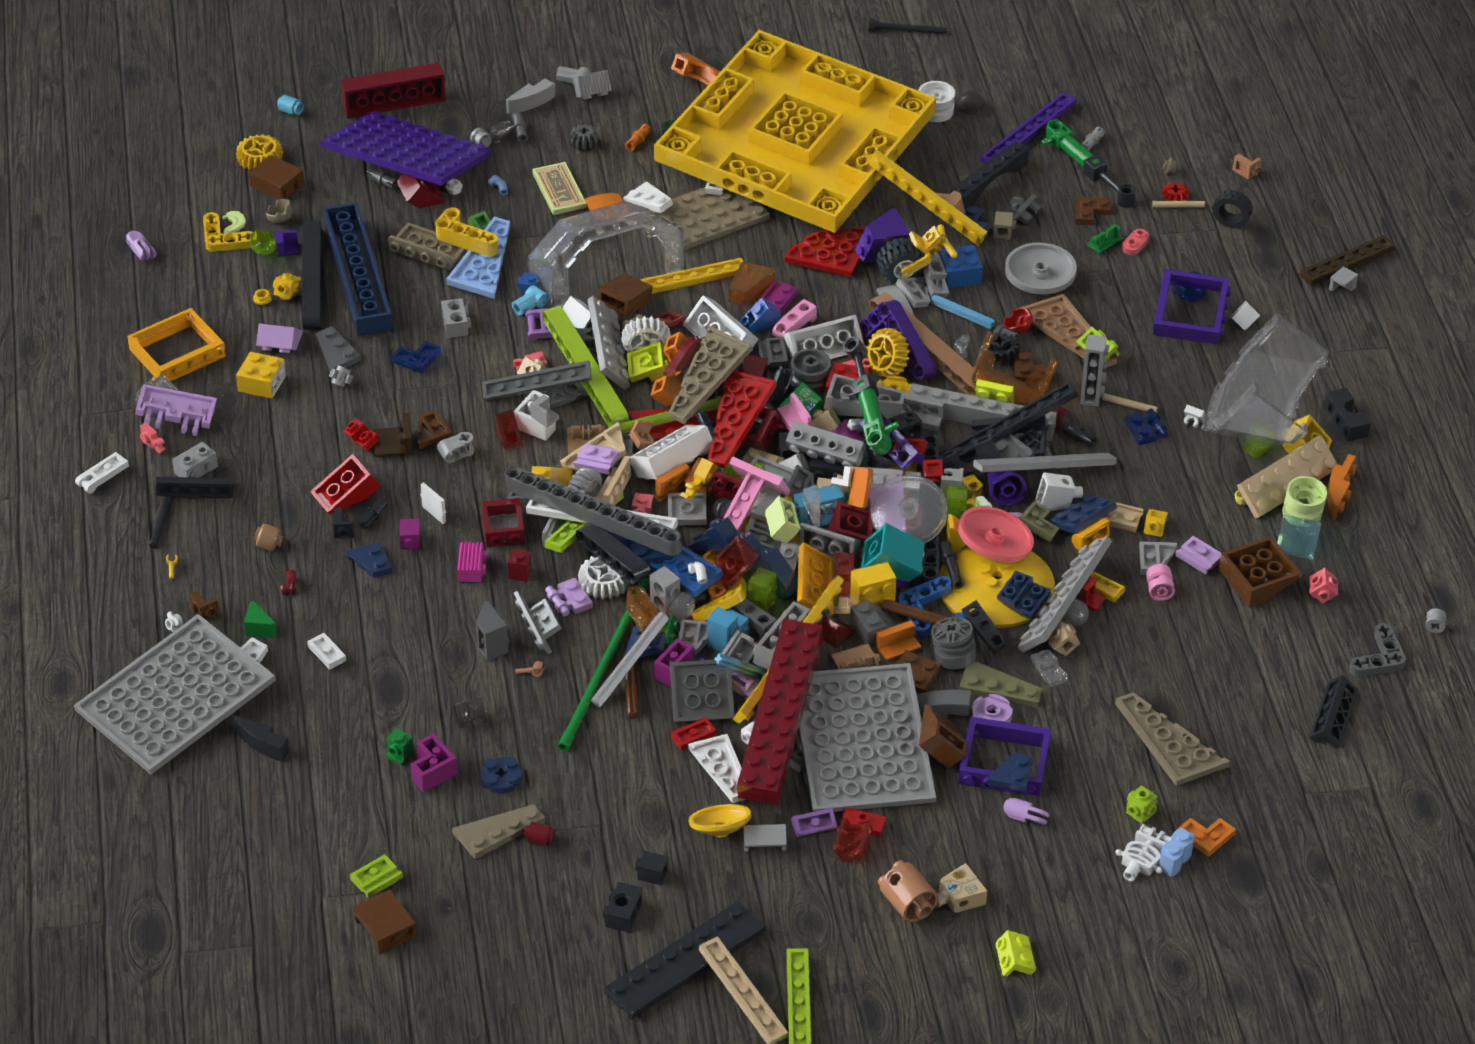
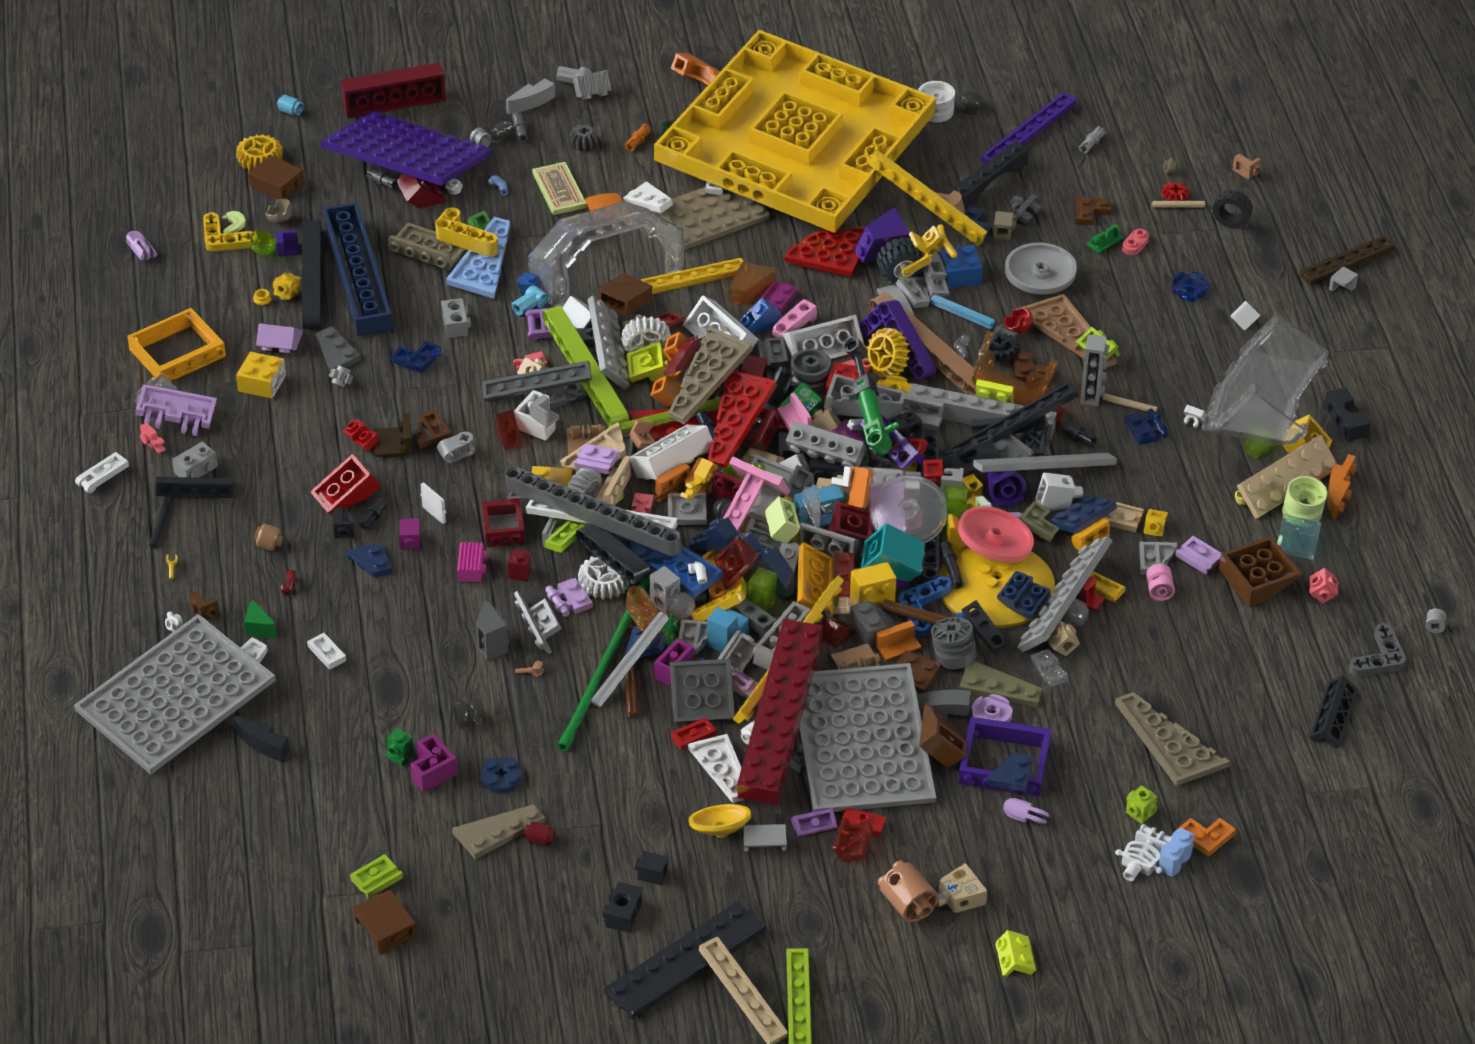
(740, 666): axle -> none
(875, 25): black piece -> none
(1093, 165): piece -> none
(1188, 331): dark purple window -> none

